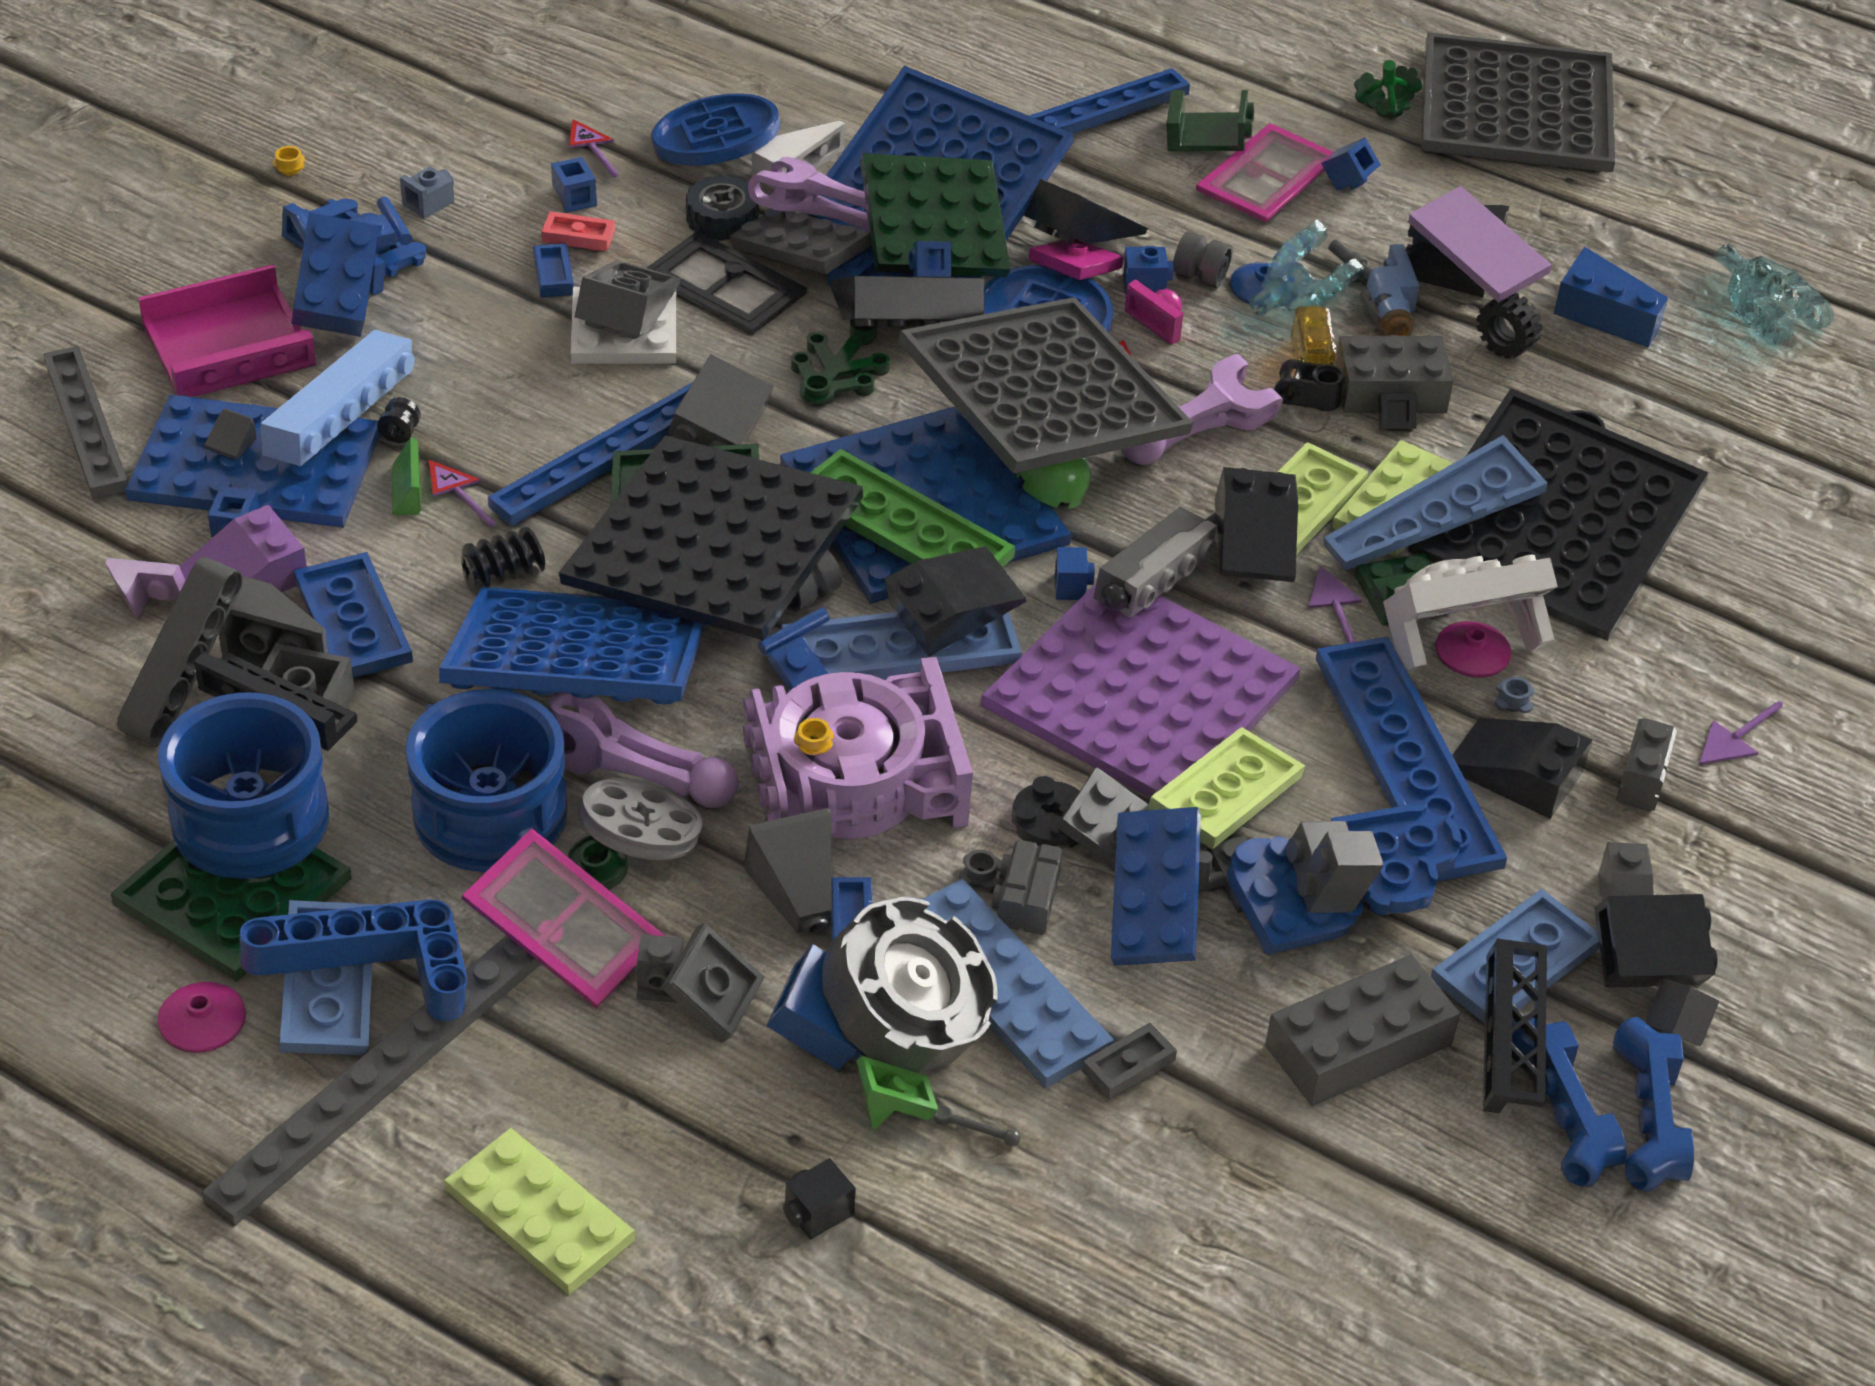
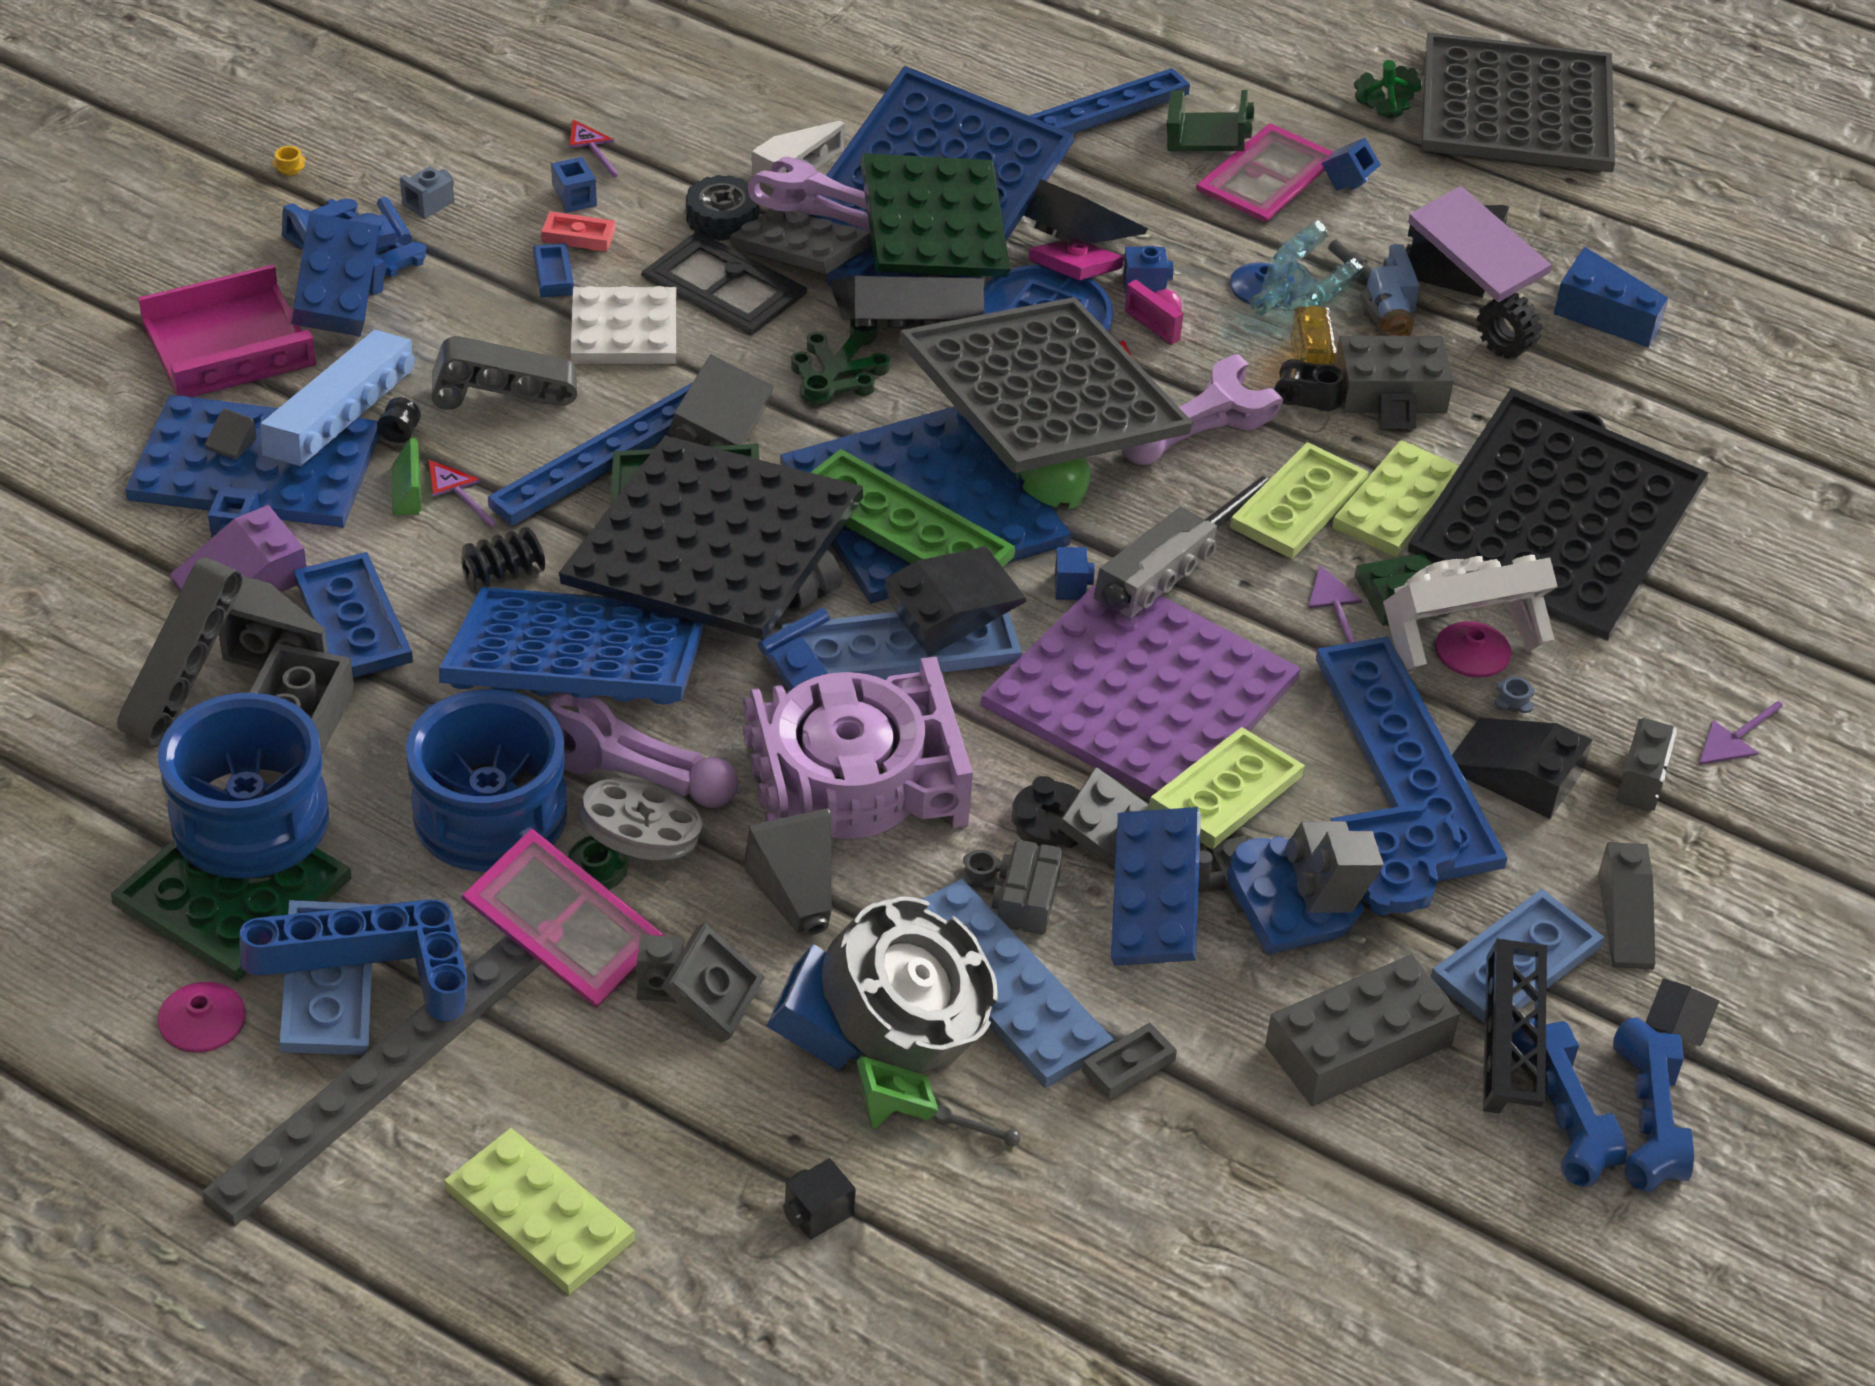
(85, 422): dark grey plate -> none
(143, 580): lavender slope -> none
(236, 675): black fence -> none
(501, 370): none -> dark grey beam
(624, 298): dark grey slope -> none
(715, 129): blue plate -> none
(814, 736): yellow plate -> none
(849, 898): blue tile -> none
(930, 259): blue brick -> none
(1203, 259): dark grey wheel -> none
(1257, 524): black slope -> none
(1458, 494): medium blue wing -> none
(1655, 939): black brick -> none
(1758, 280): clear light blue piece -> none

